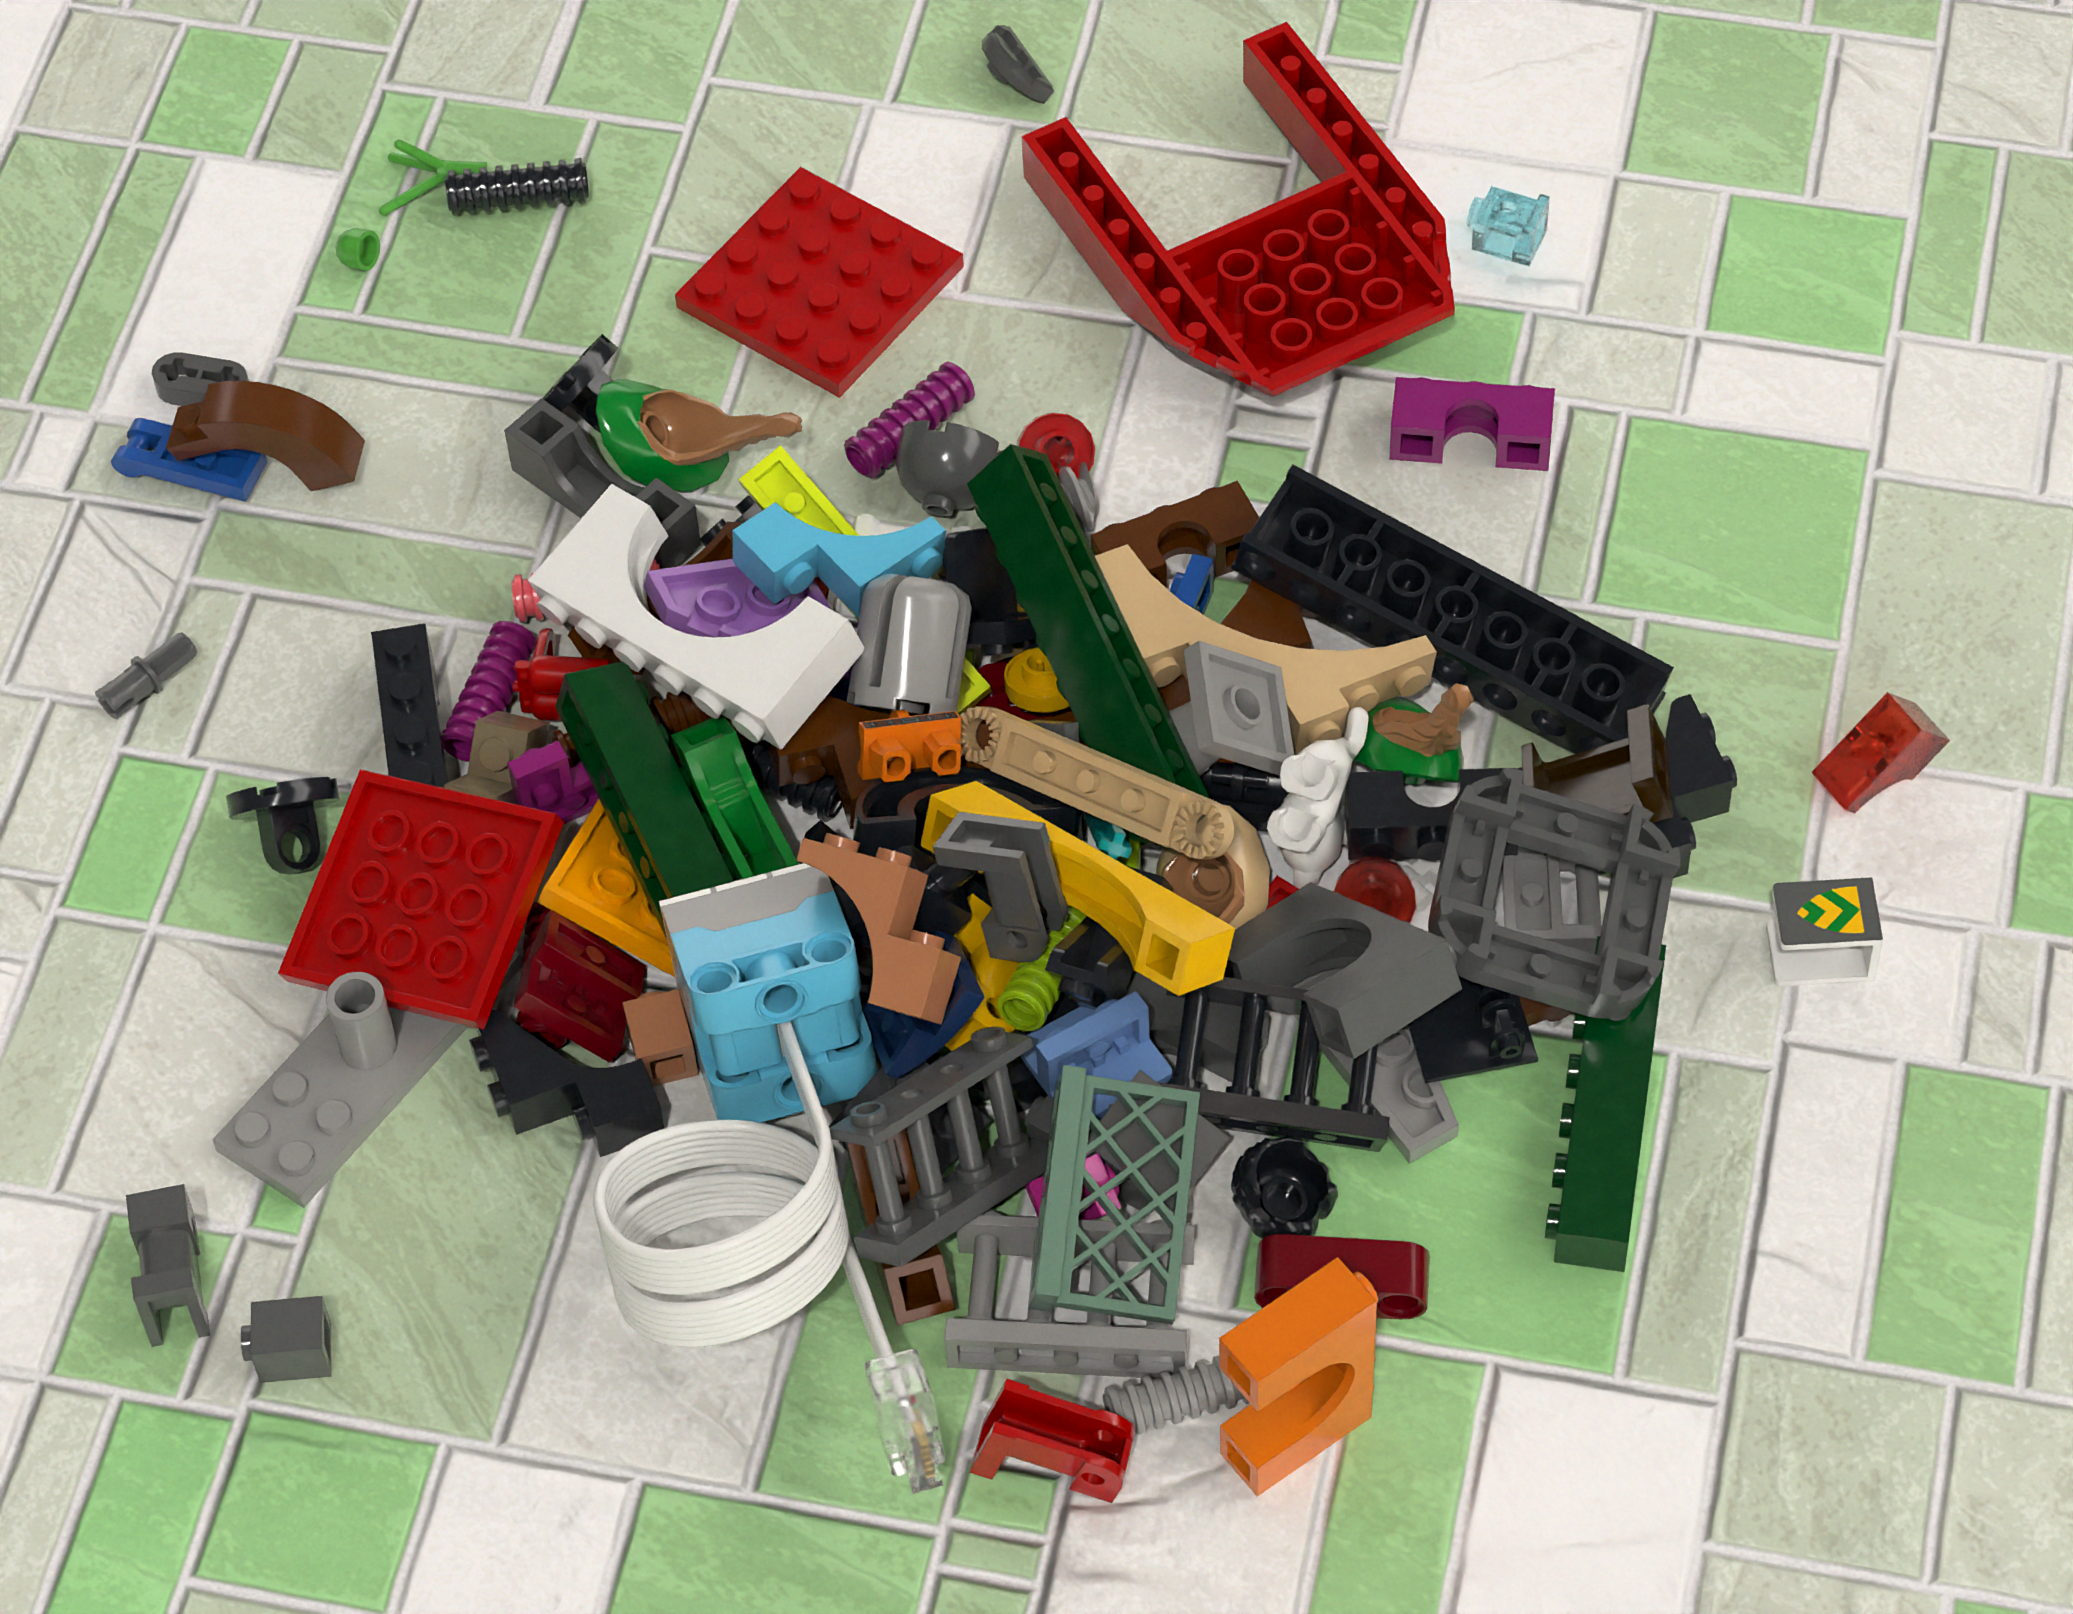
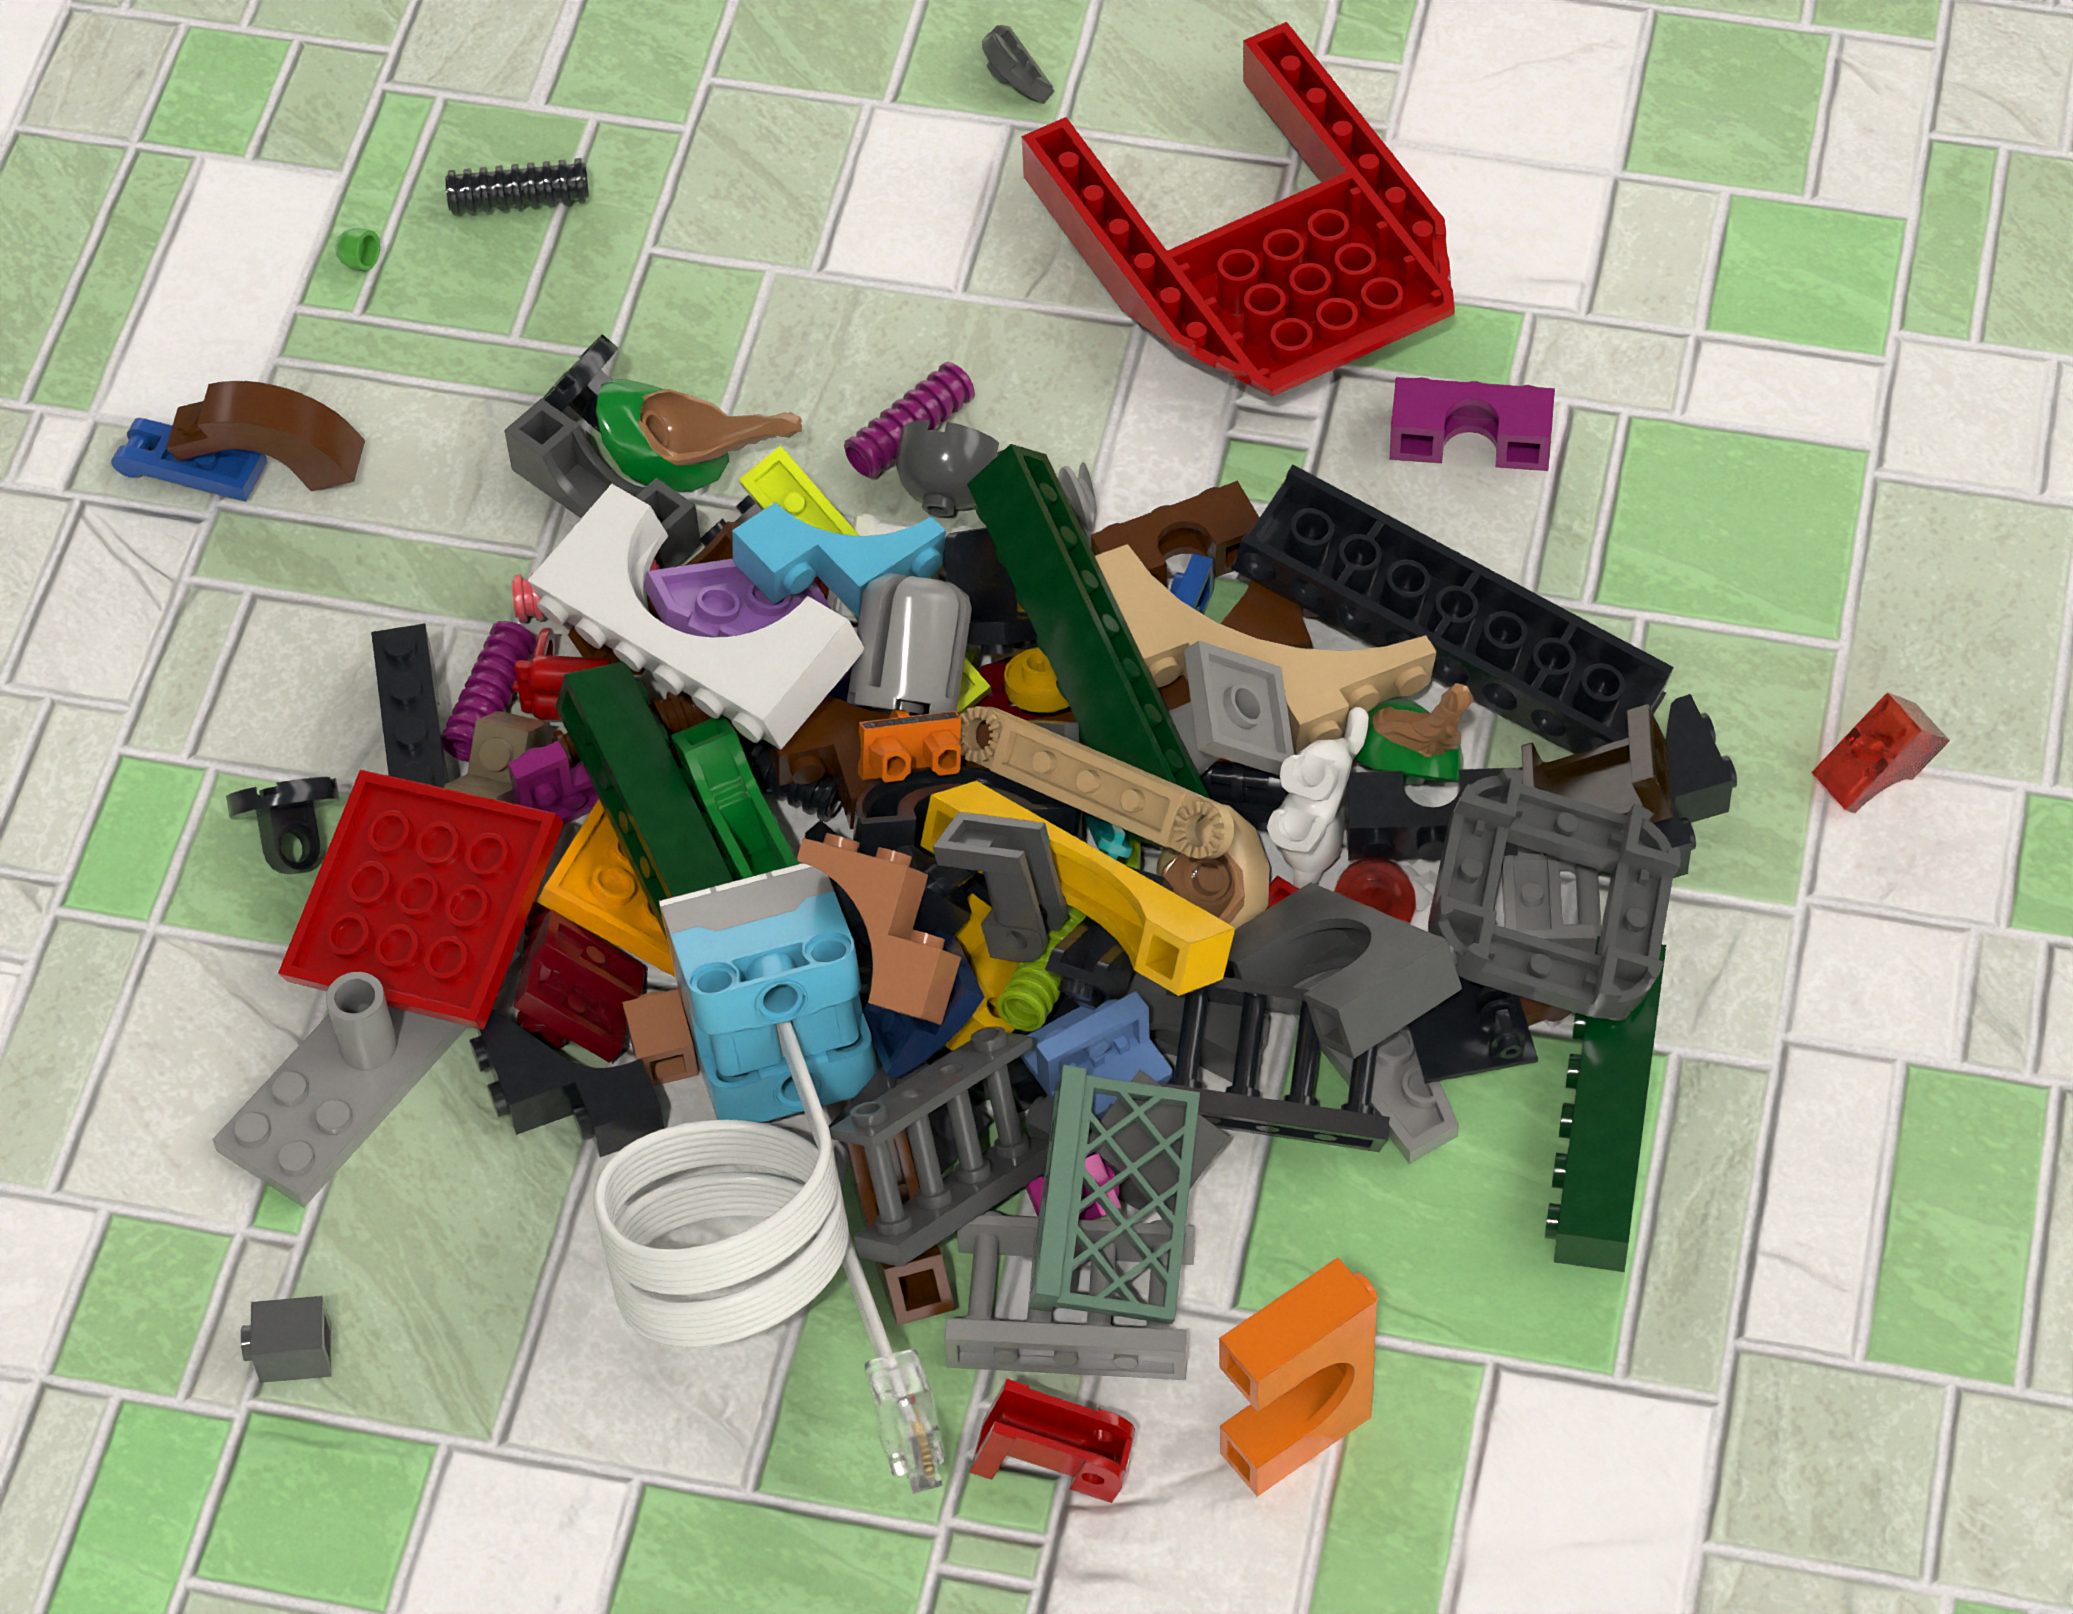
(145, 675): dark grey axle -> none
(168, 1254): dark grey piece -> none
(199, 373): dark grey beam -> none
(422, 160): bright green plant -> none
(819, 281): red plate -> none
(1061, 438): red plate -> none
(1173, 1396): light grey piece -> none
(1282, 1188): black hair -> none
(1393, 1267): dark red beam -> none
(1508, 224): clear light blue brick -> none
(1824, 932): piece -> none

